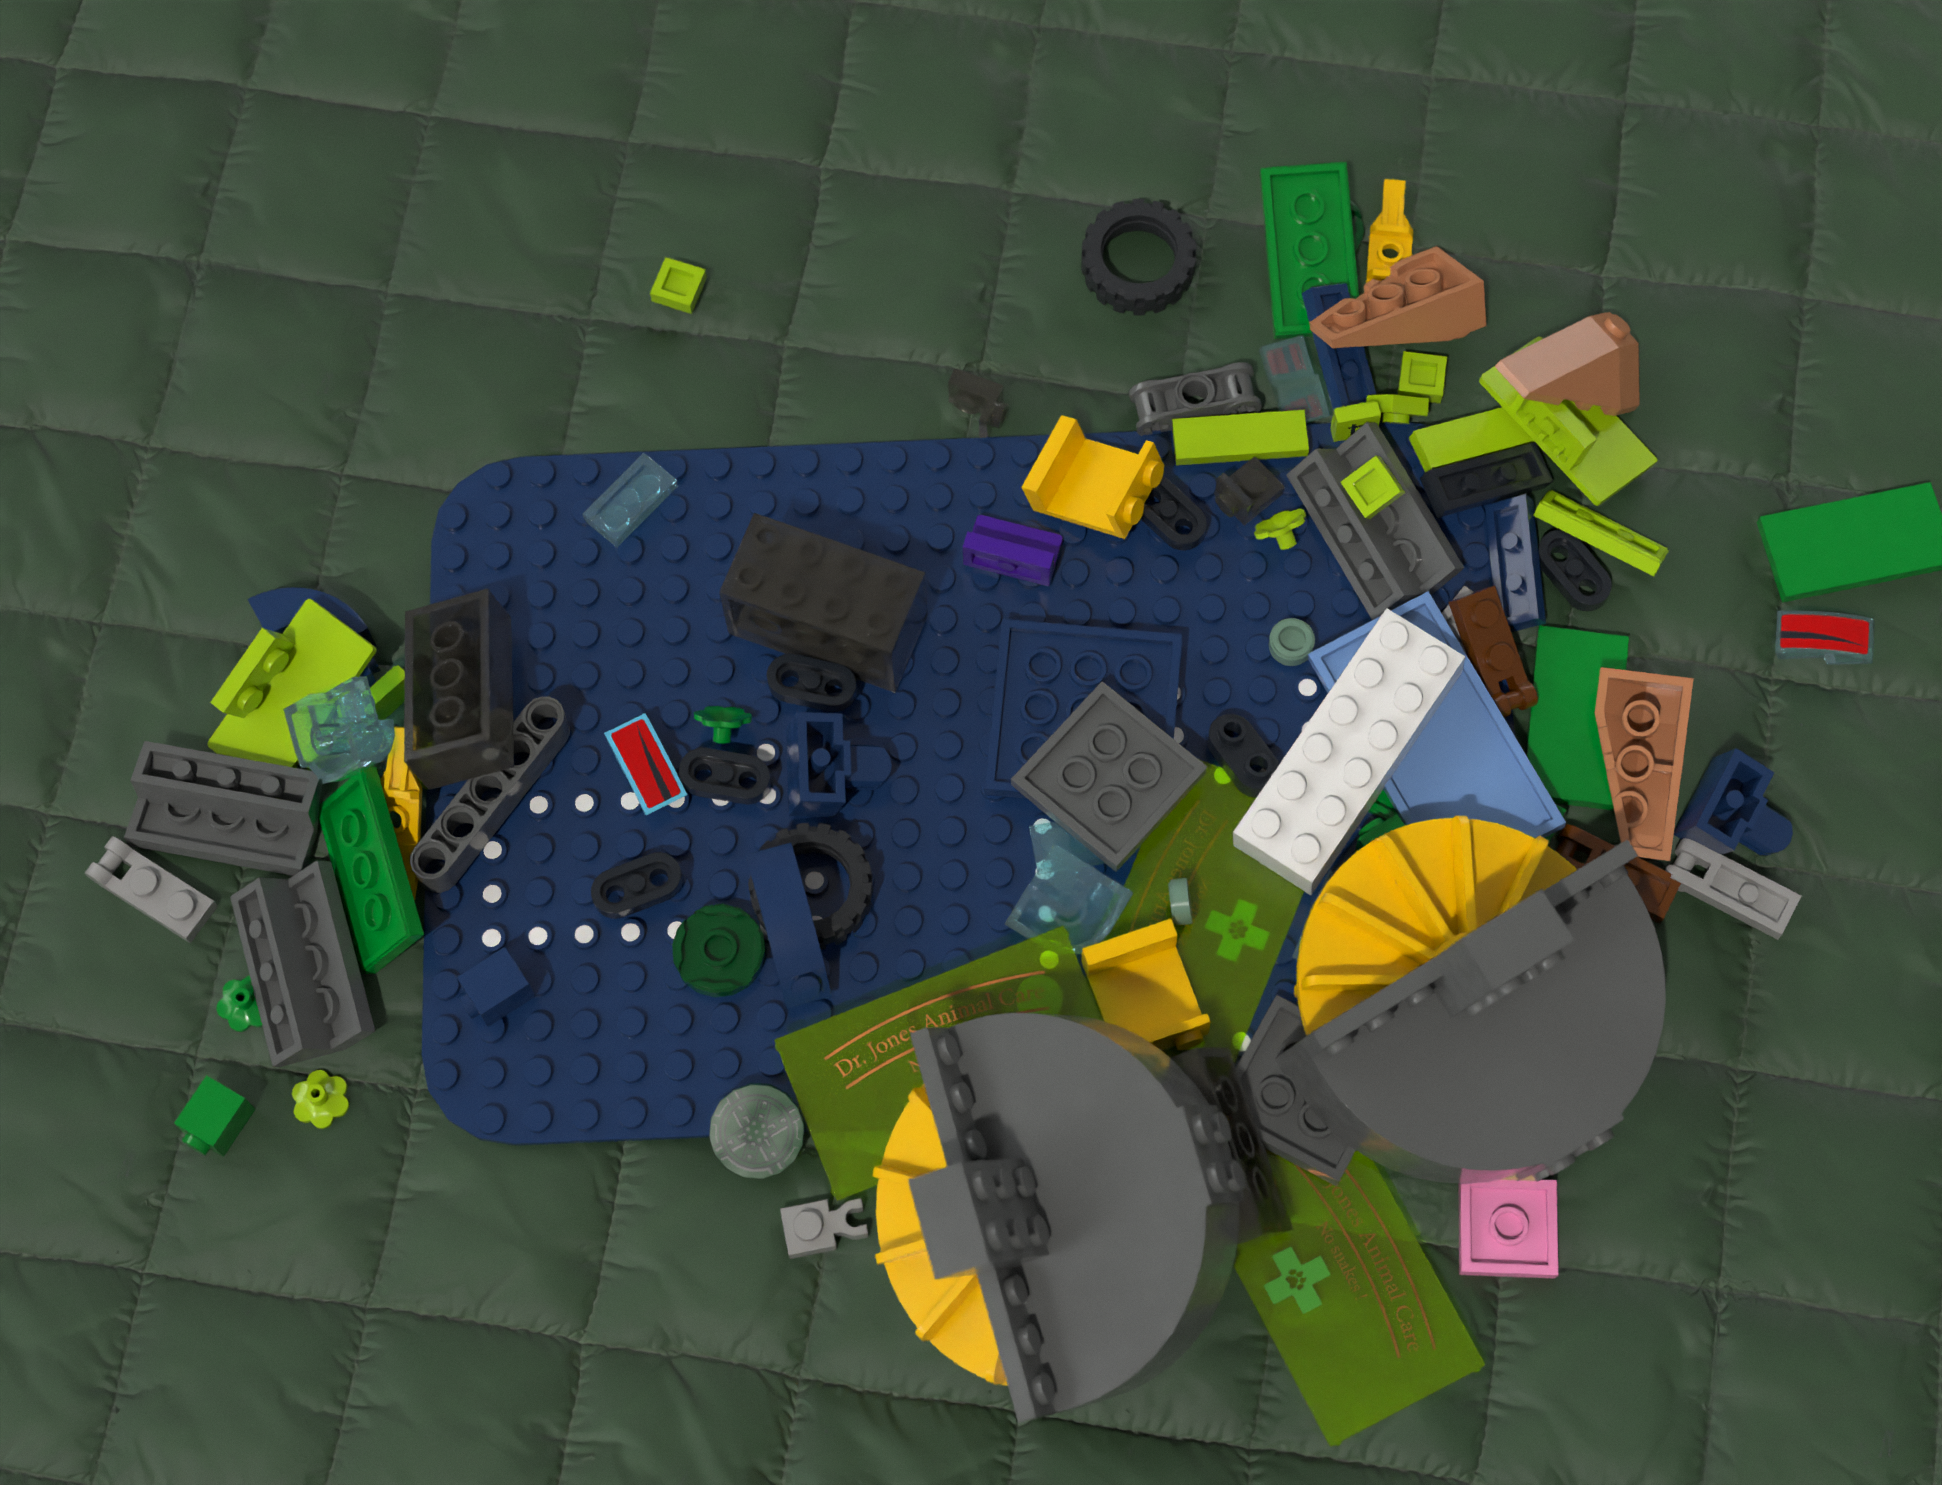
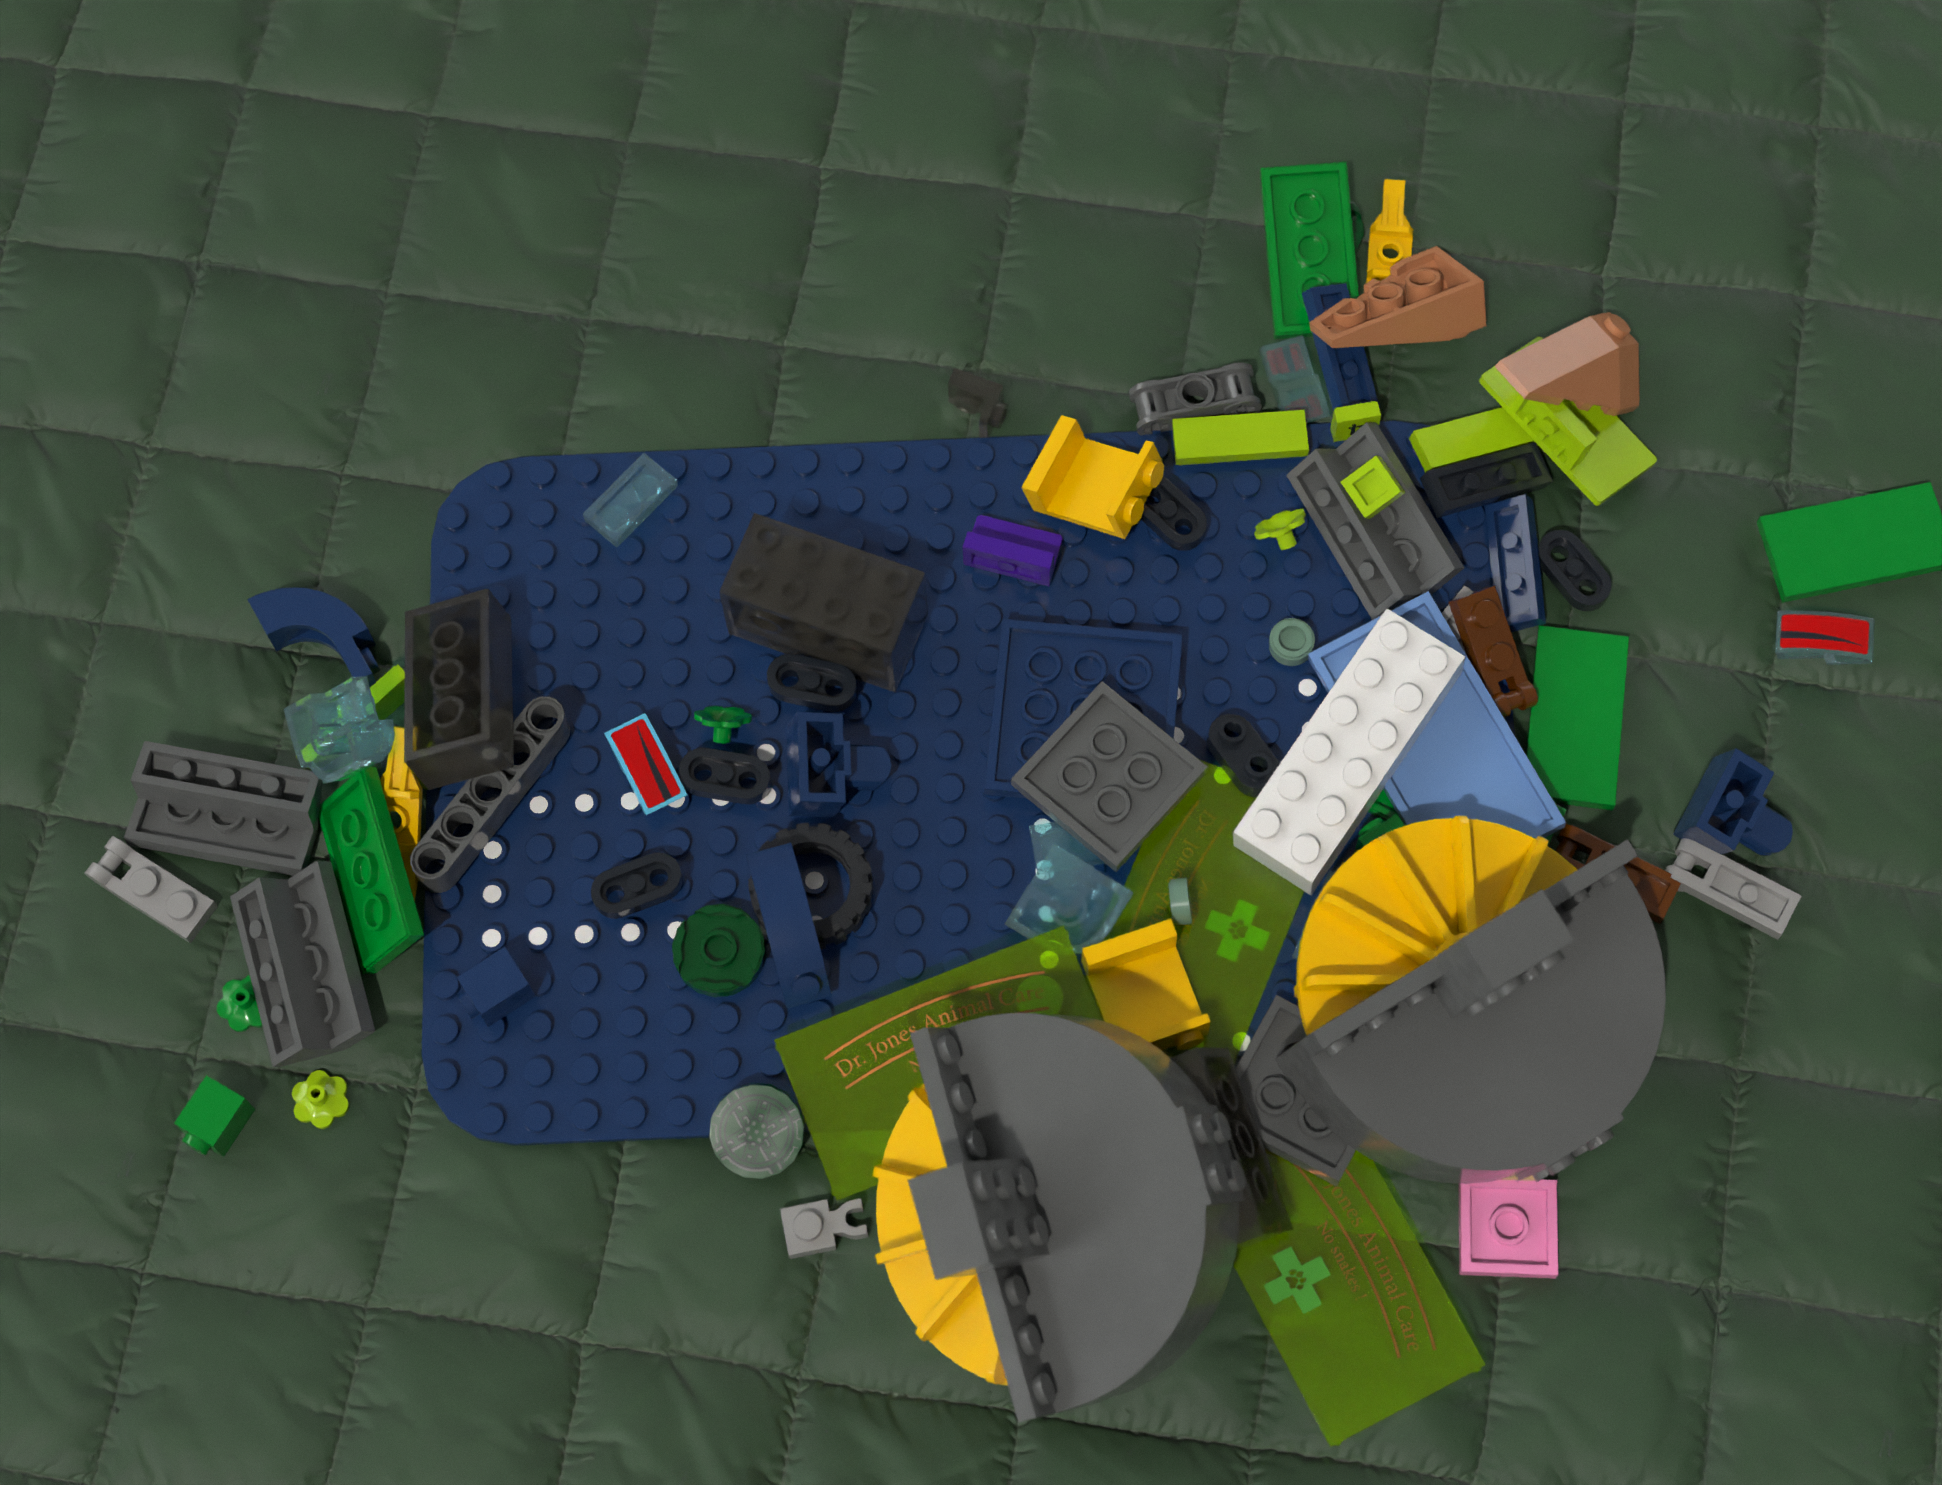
(278, 671): lime bracket -> none
(678, 285): lime plate -> none
(1146, 218): black tyre -> none
(1247, 491): clear smoke bracket -> none
(1399, 408): lime plate -> none
(1422, 376): lime plate -> none
(1601, 532): lime tile -> none
(1643, 747): nougat wedge -> none

